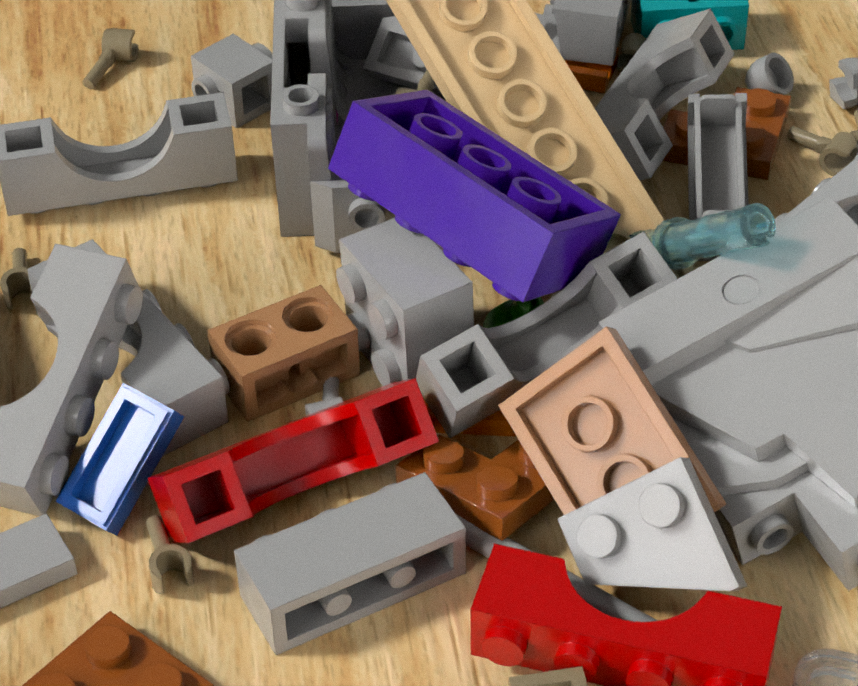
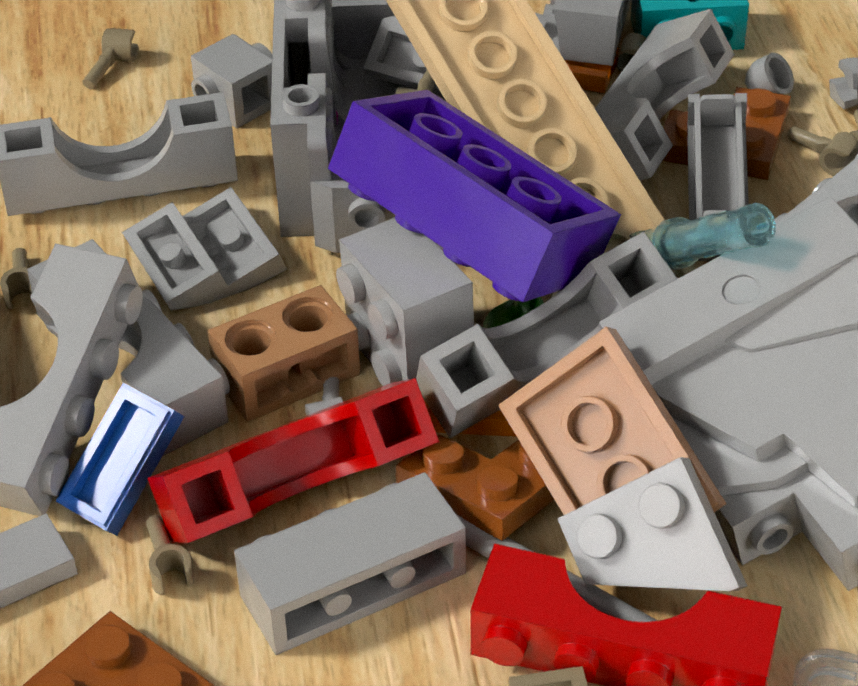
(205, 252): none -> light grey slope

